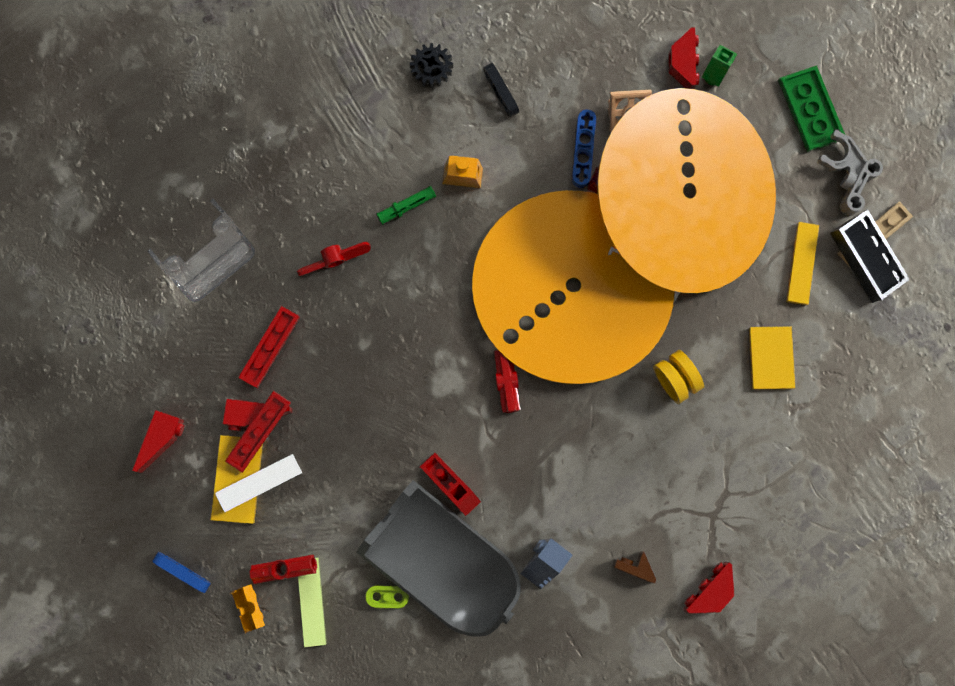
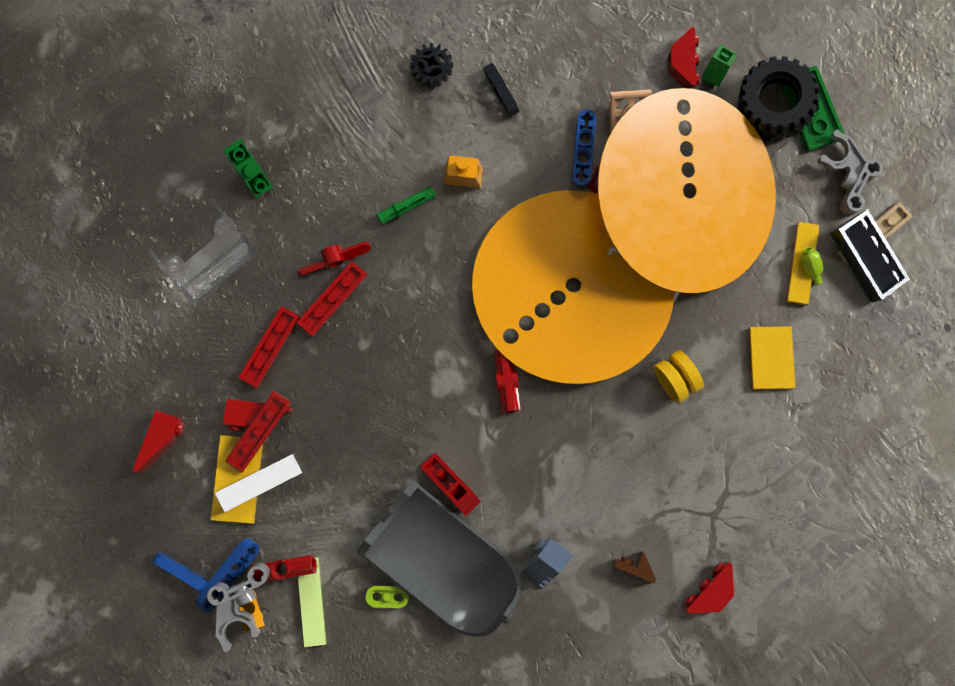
(225, 572): none -> blue beam
(236, 596): none -> light grey piece
(247, 168): none -> green slope
(332, 299): none -> red plate
(785, 73): none -> black tyre
(812, 264): none -> lime plant

